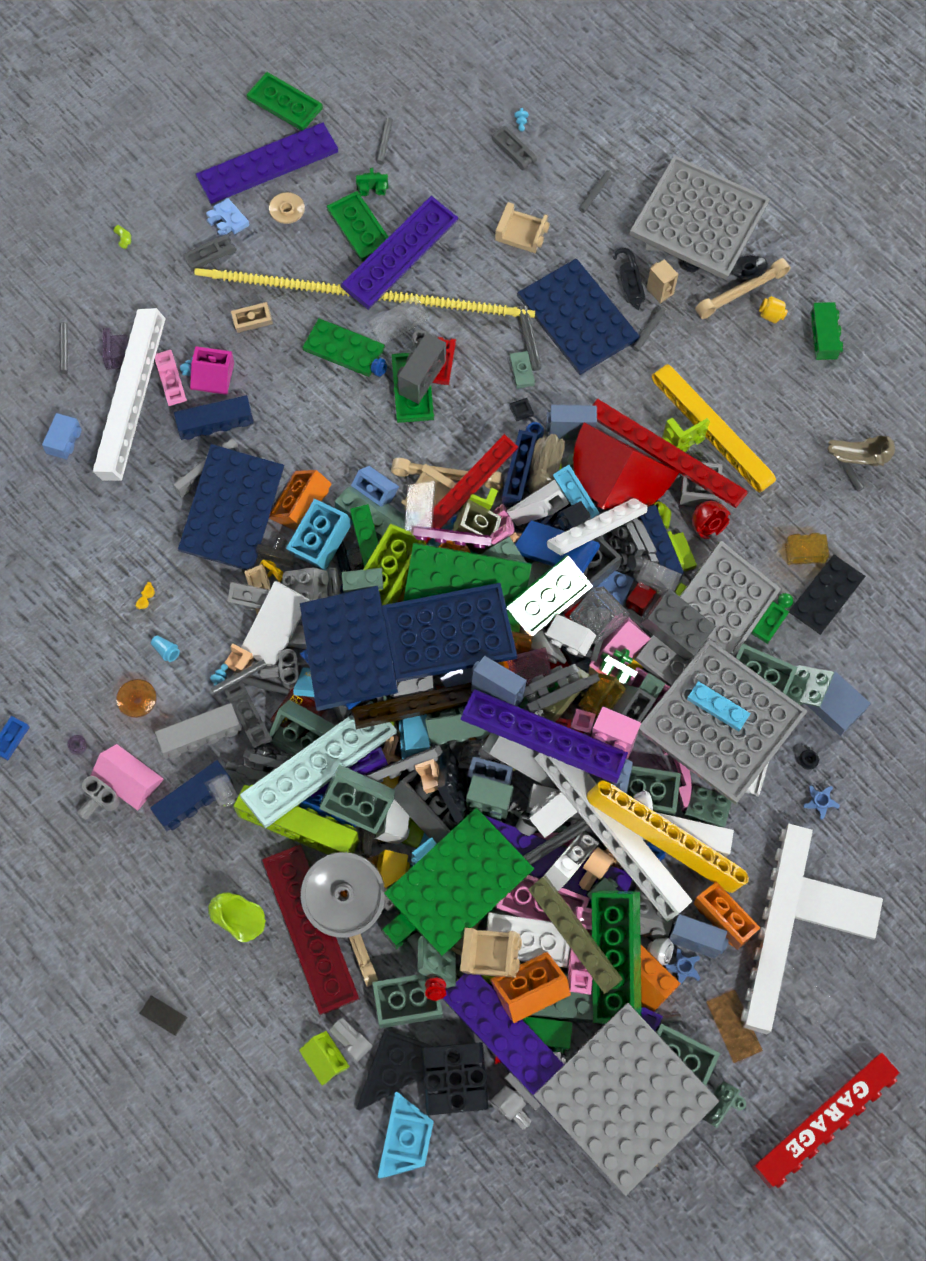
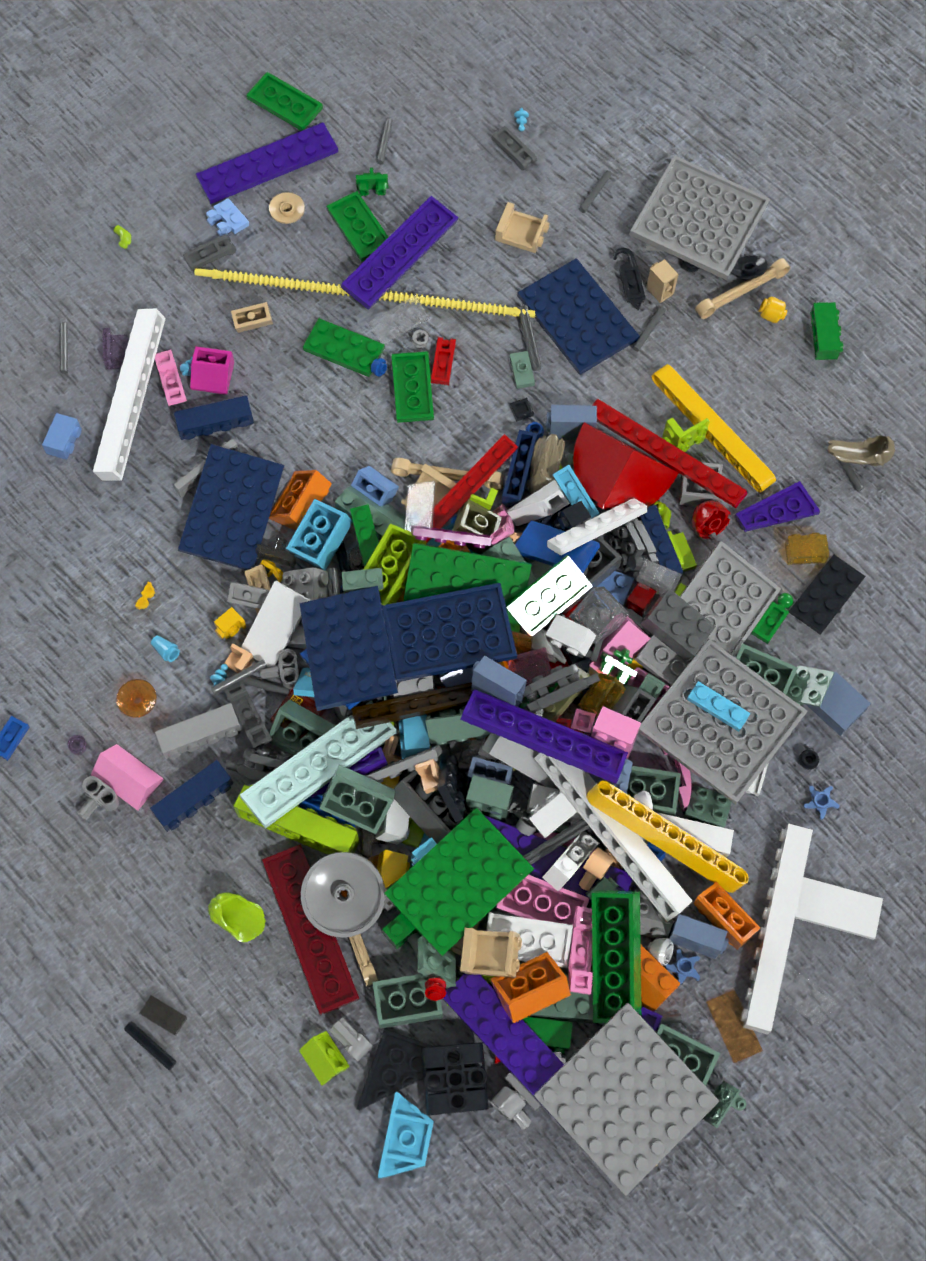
(150, 1045): none -> black axle
(221, 790): clear brick -> none
(229, 624): none -> yellow brick
(421, 368): dark grey brick -> none
(575, 934): olive plate -> none
(781, 507): none -> dark purple wing
(825, 1120): red brick -> none

